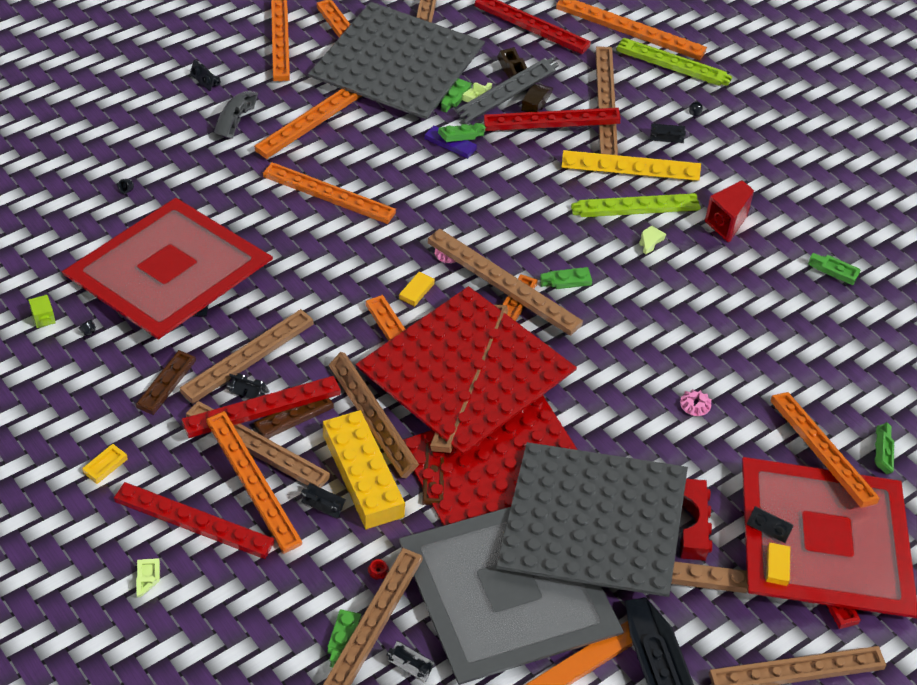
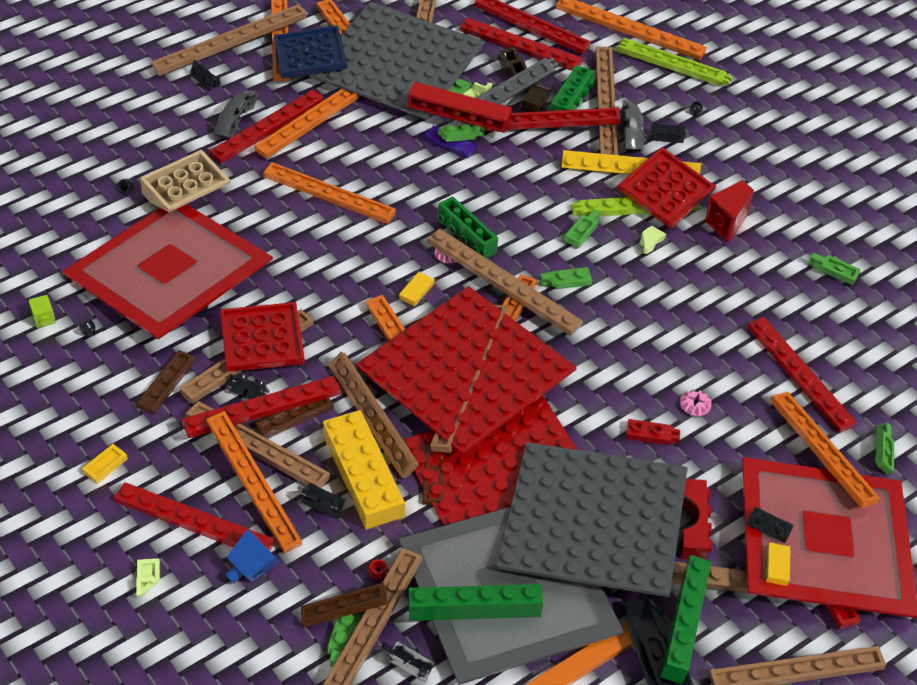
(183, 181): none -> tan slope
(228, 40): none -> medium nougat plate
(250, 558): none -> blue torso
(261, 336): none -> red tile
(265, 127): none -> red plate
(310, 51): none -> dark blue tile
(344, 605): none -> reddish brown tile
(459, 107): none -> red brick
(467, 227): none -> green brick
(475, 602): none -> green brick
(520, 43): none -> red plate
(574, 89): none -> green brick
(582, 229): none -> bright green hinge
(635, 126): none -> dark grey brick
(652, 432): none -> red hinge
(666, 187): none -> red tile
(686, 619): none -> green brick
(802, 375): none -> red plate

